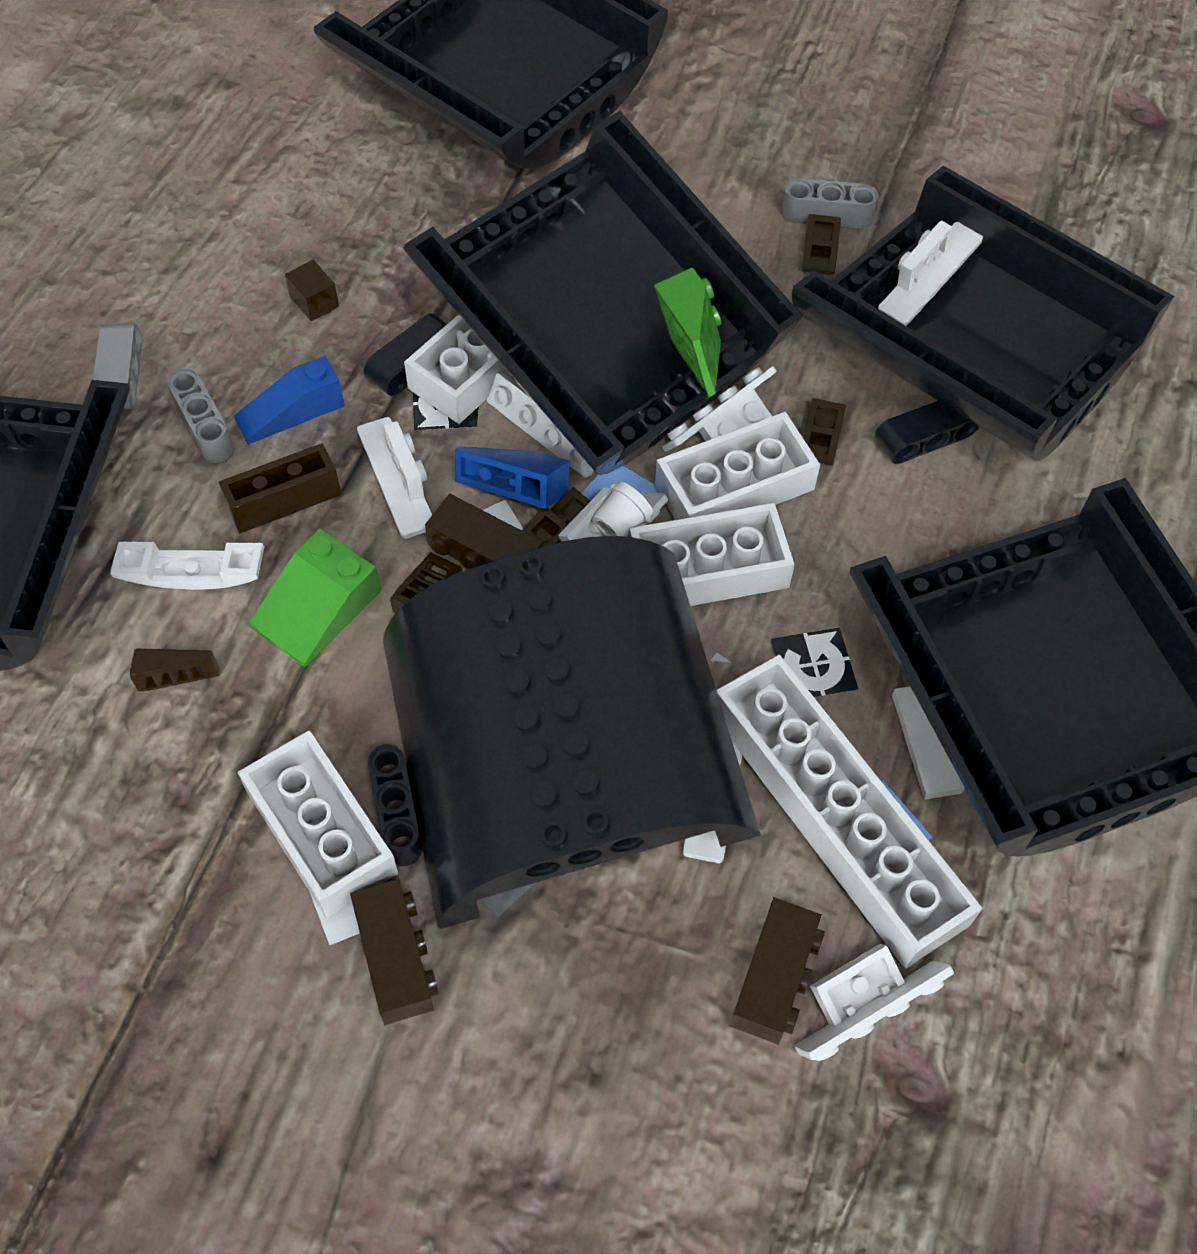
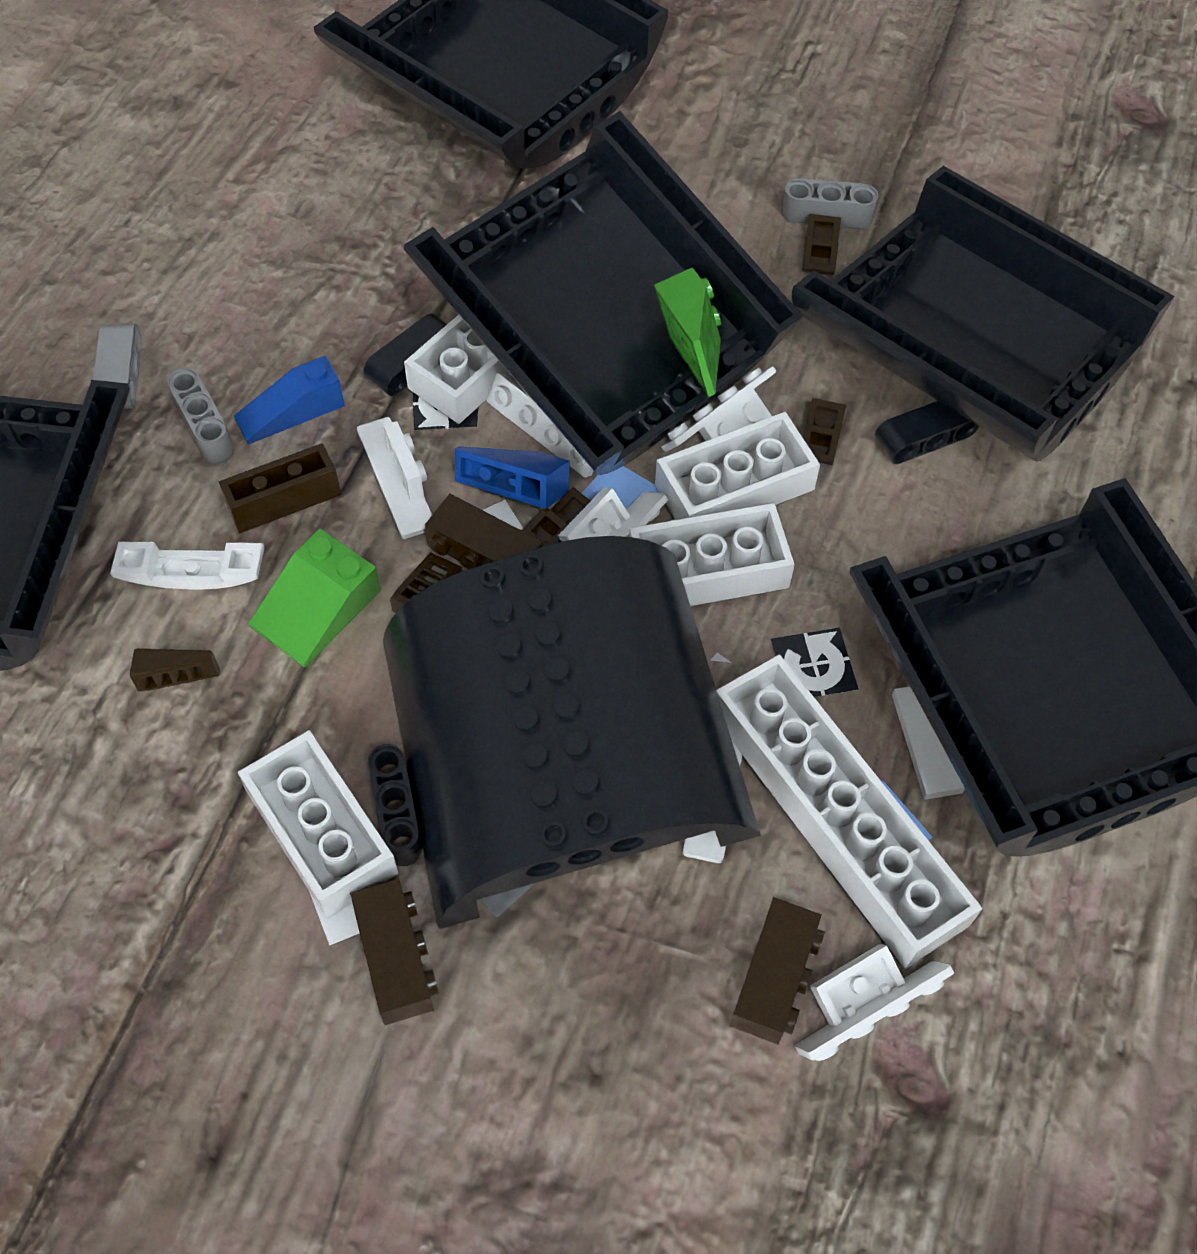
(312, 290): dark brown brick -> none
(622, 511): white piece -> none
(929, 268): white bracket -> none

